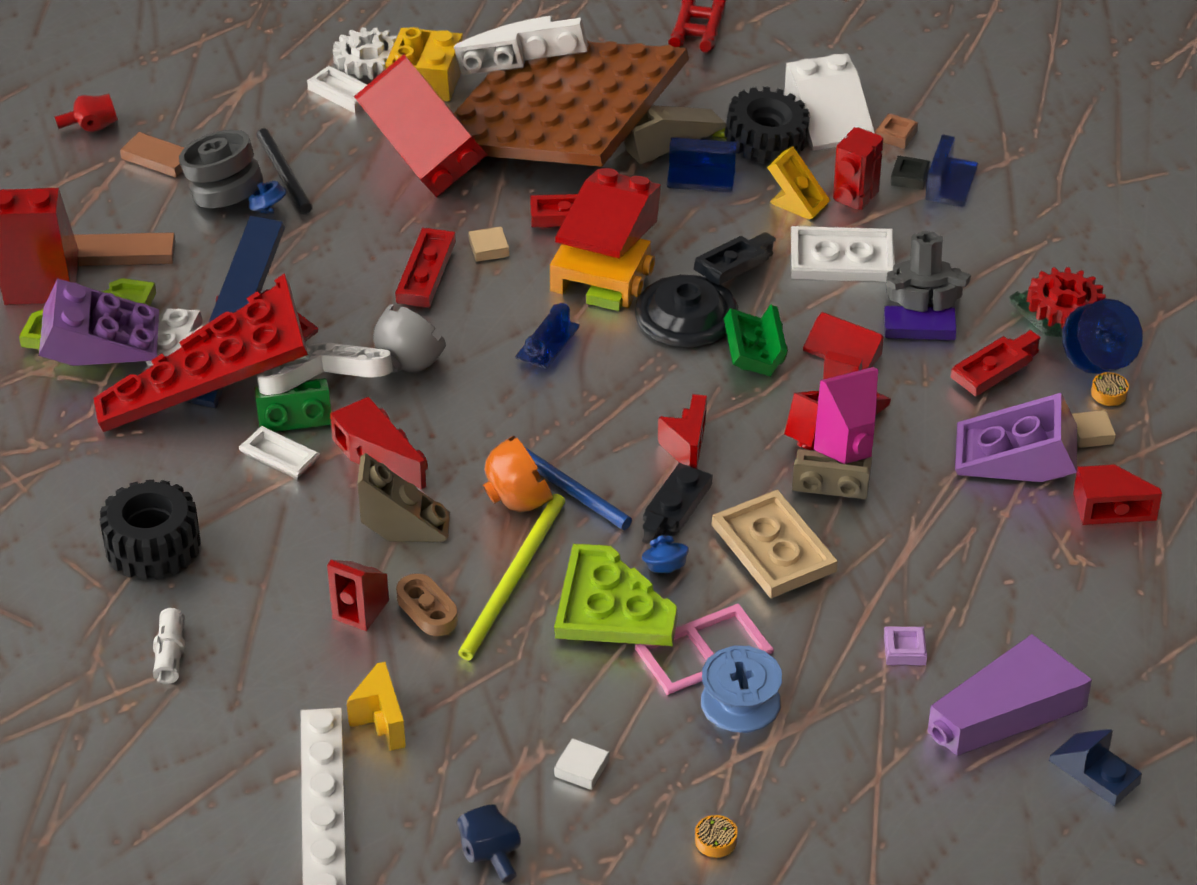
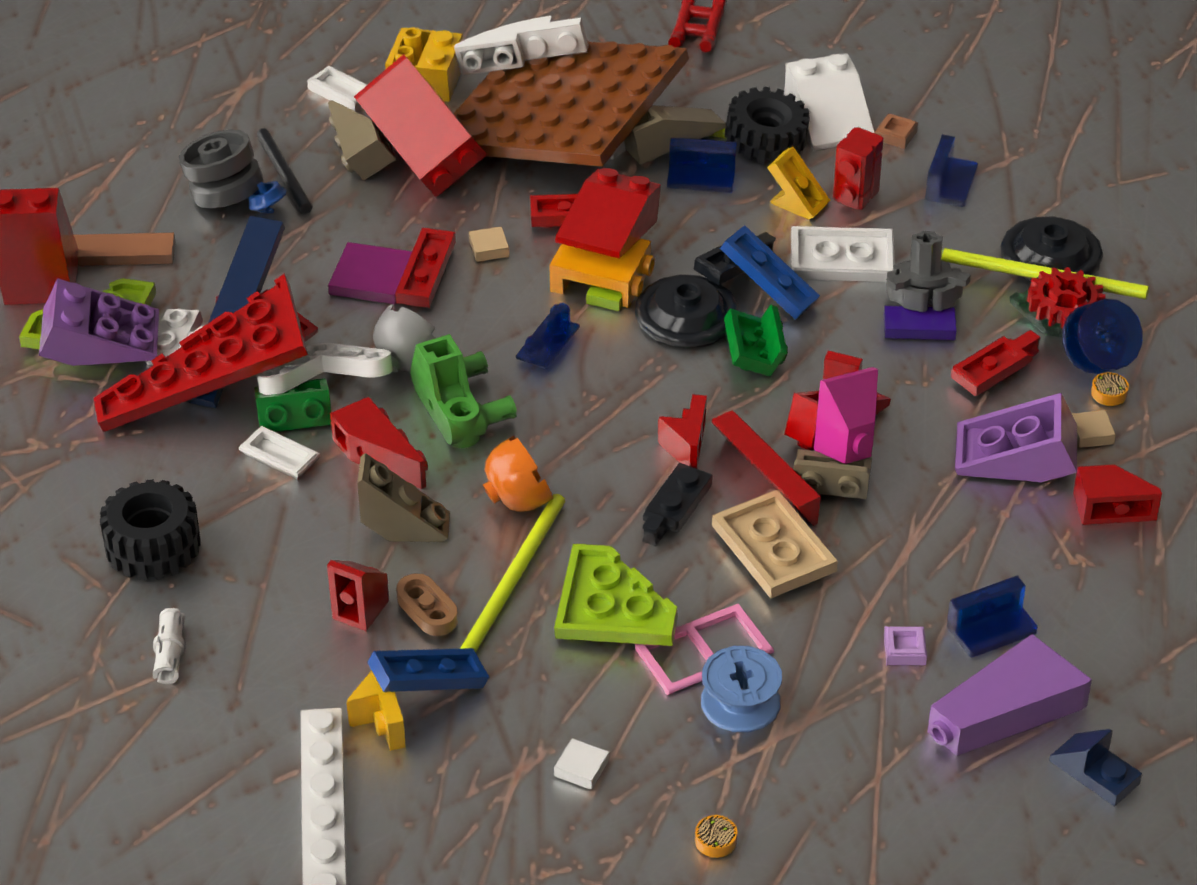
(90, 112): red piece -> none
(153, 154): nougat tile -> none
(361, 141): none -> dark tan slope
(363, 52): white gear -> none
(368, 273): none -> magenta tile
(428, 669): none -> blue plate
(443, 387): none -> bright green piece
(488, 837): dark blue piece -> none
(581, 493): blue bar -> none
(665, 555): blue hat -> none
(769, 465): none -> red slope
(770, 272): none -> blue plate
(844, 338): red slope -> none
(910, 172): pearl dark grey tile -> none
(990, 617): none -> clear blue panel
(1032, 271): none -> neon yellow piece
(1053, 244): none -> black piece

